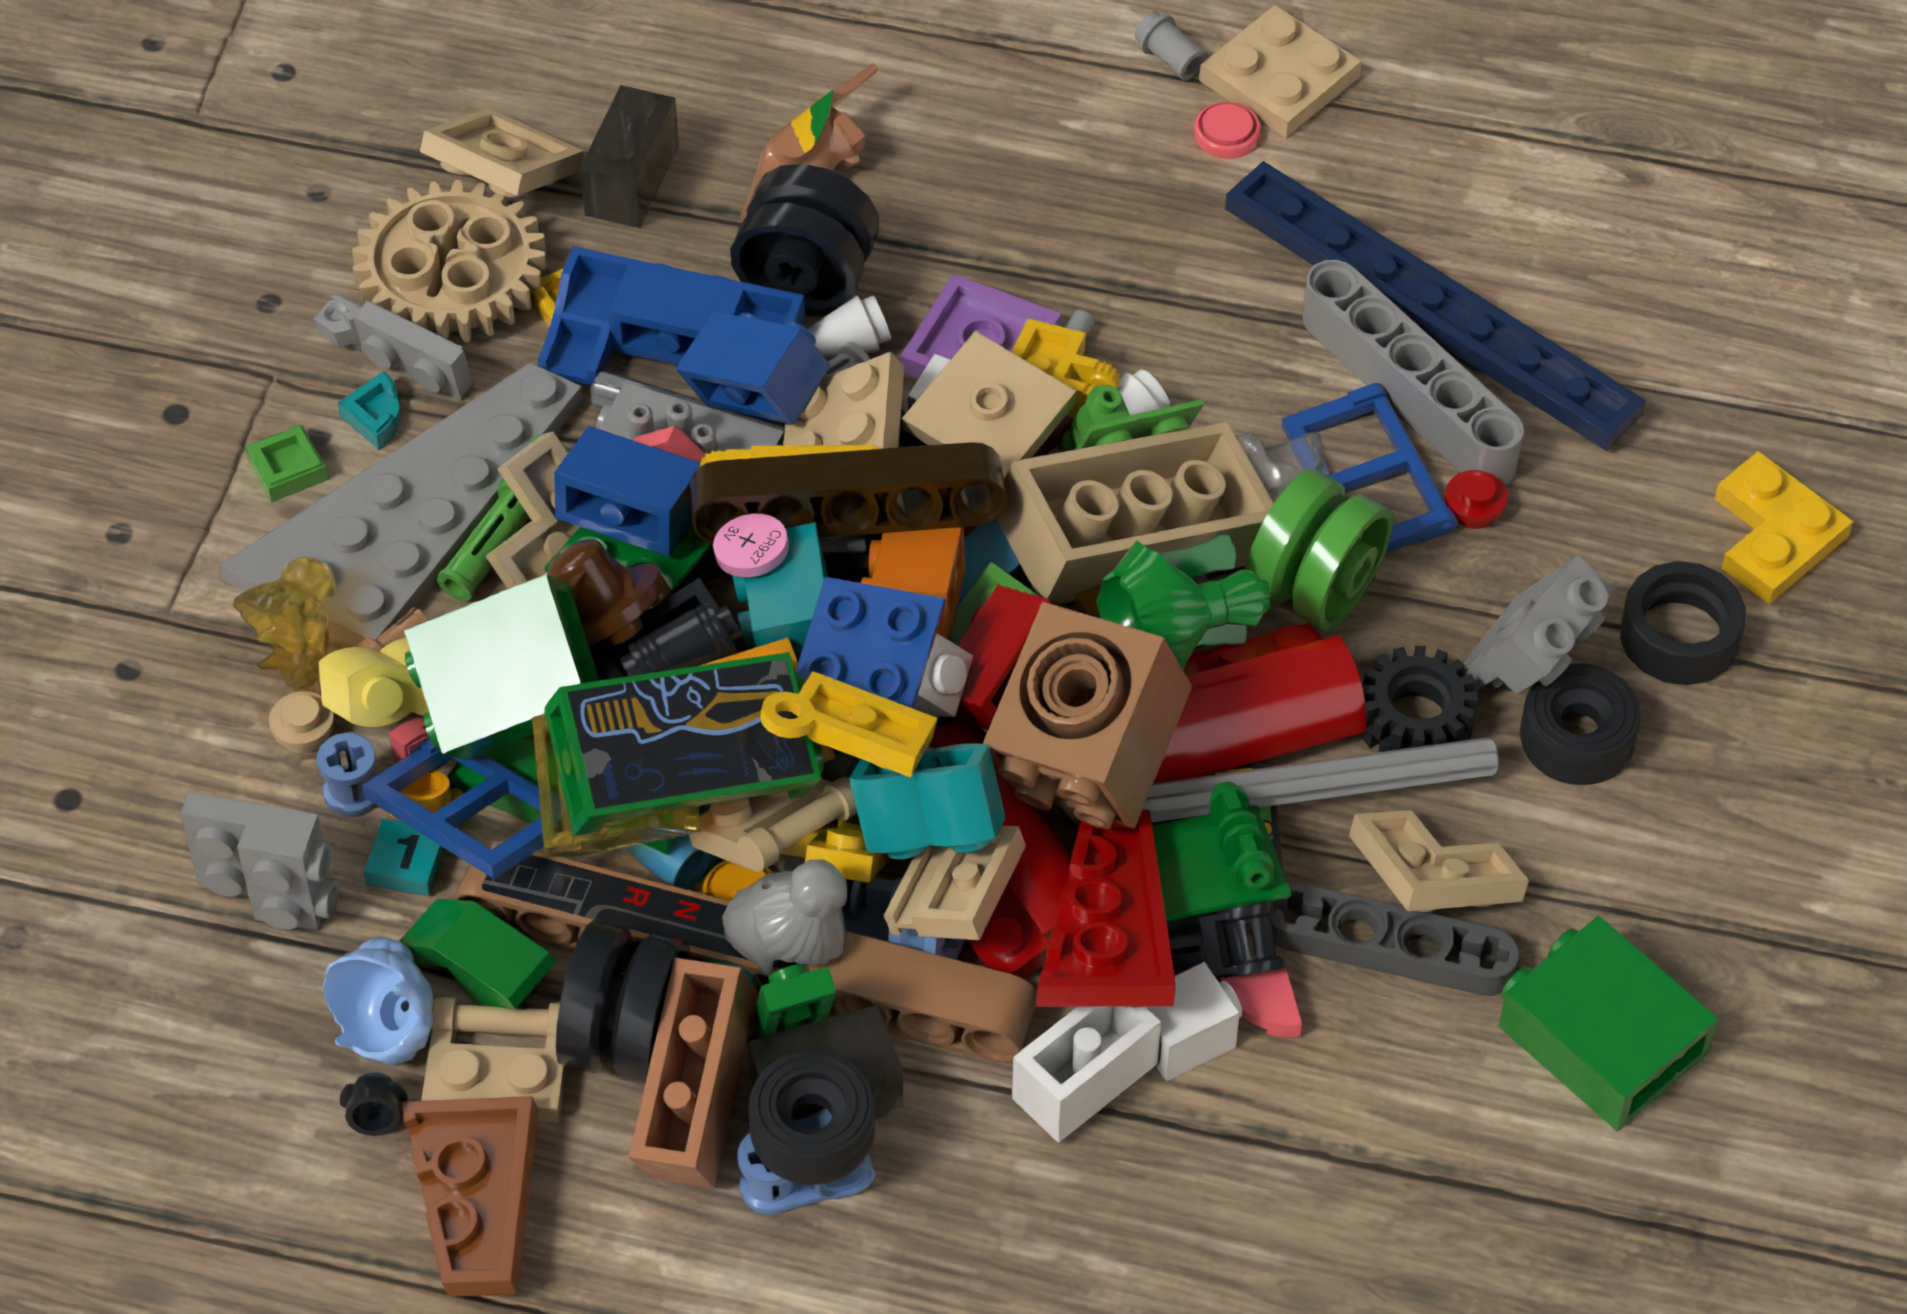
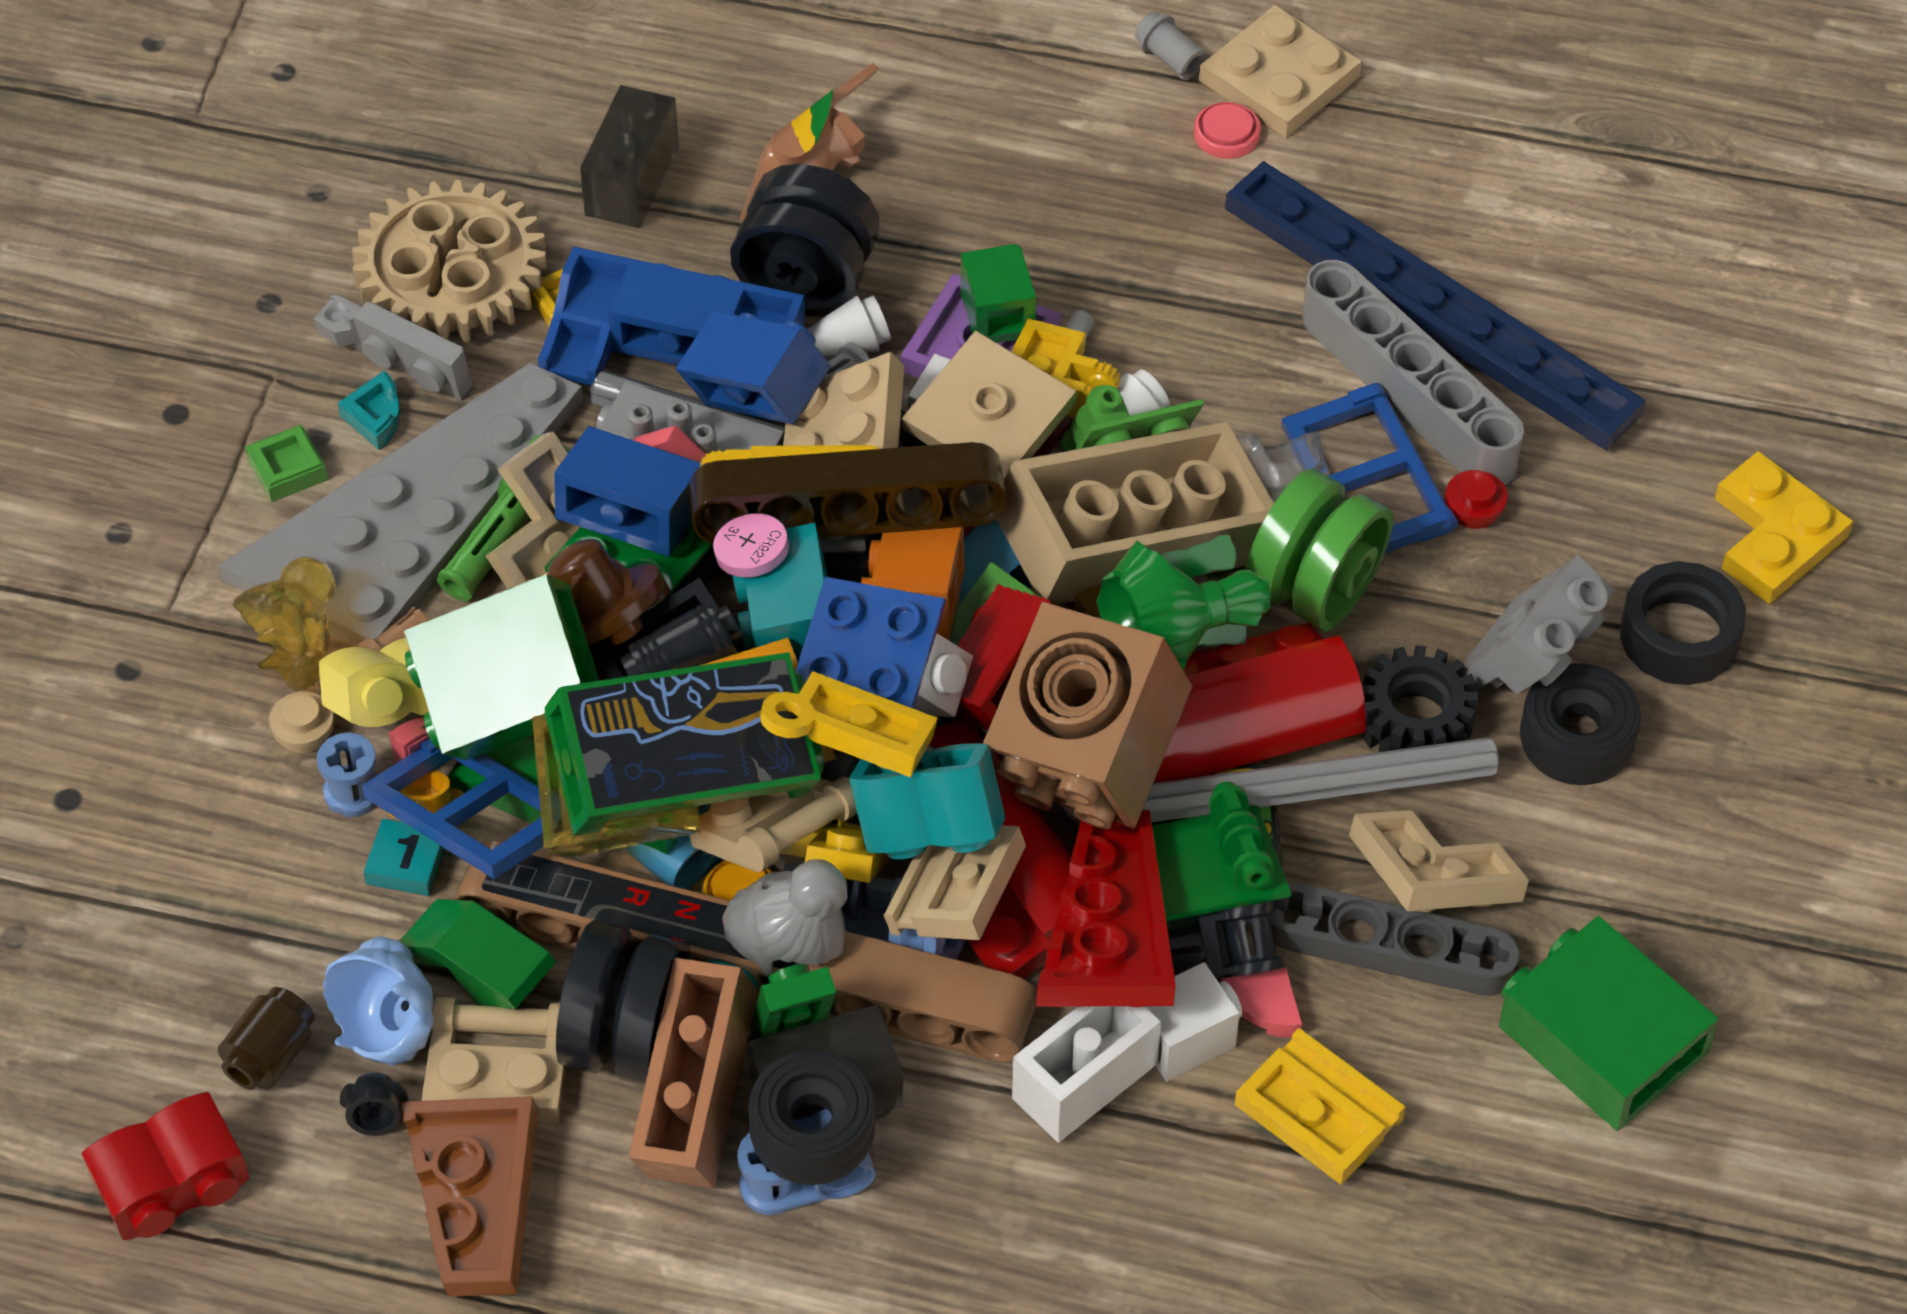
(166, 1166): none -> red brick
(263, 854): light grey plate -> none
(266, 1039): none -> dark brown brick
(501, 152): tan plate -> none
(997, 292): none -> green panel
(1319, 1106): none -> yellow plate

